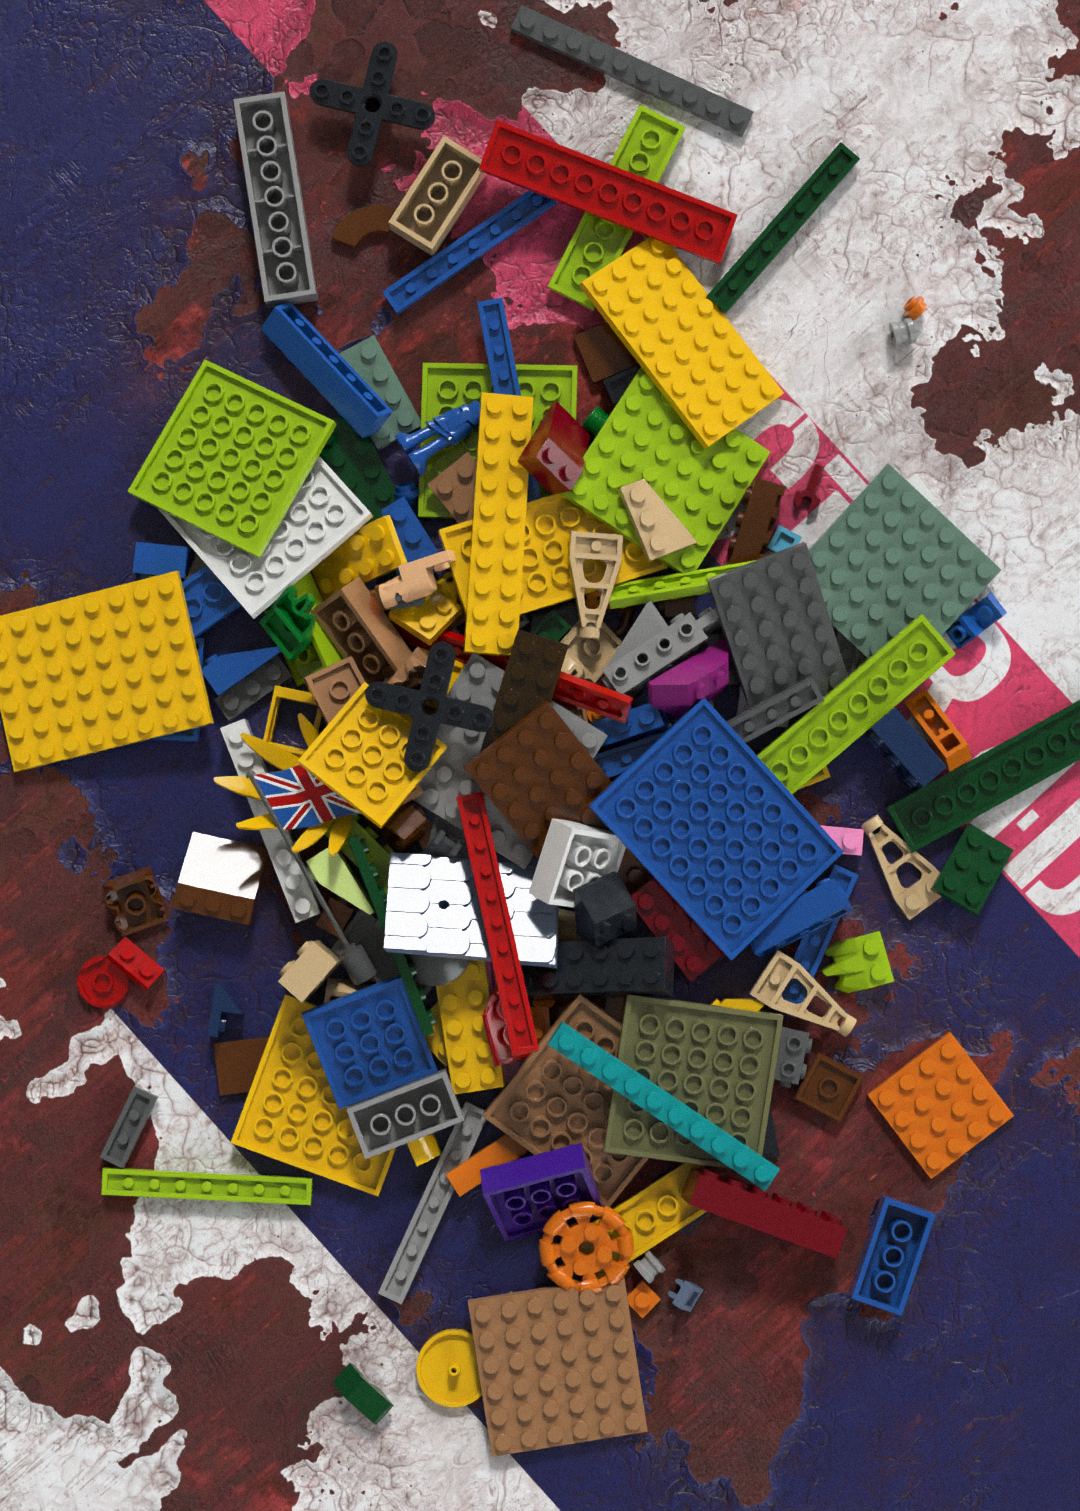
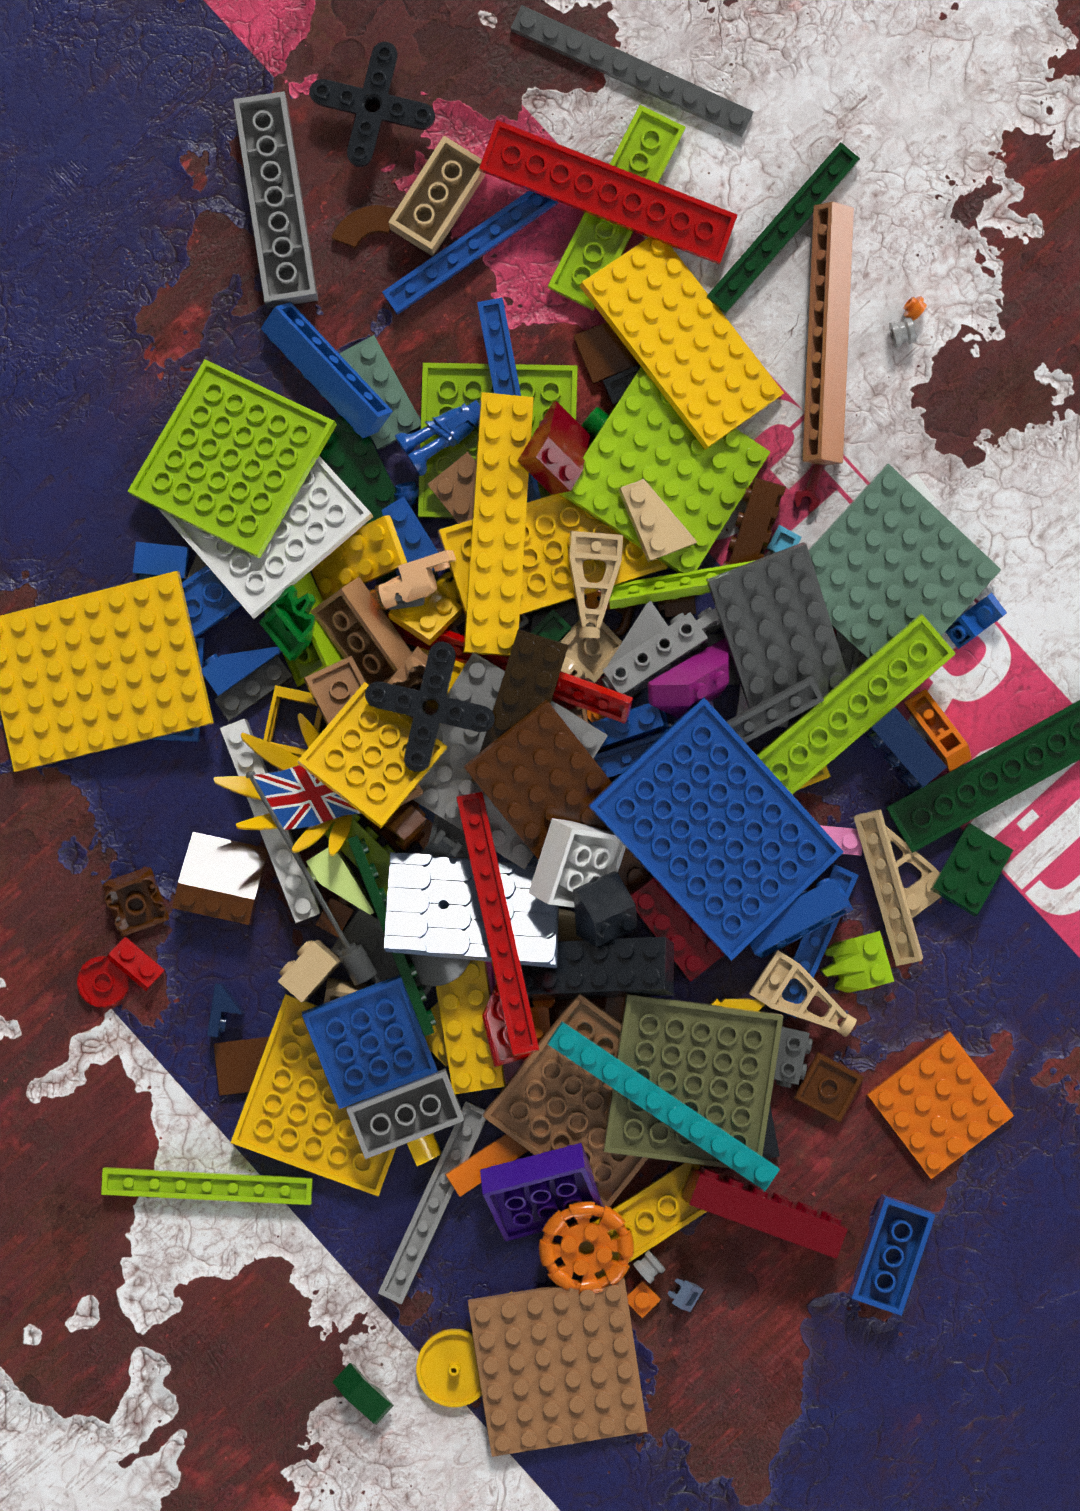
(129, 1127): dark grey plate -> none
(828, 334): none -> nougat brick
(888, 887): none -> tan plate

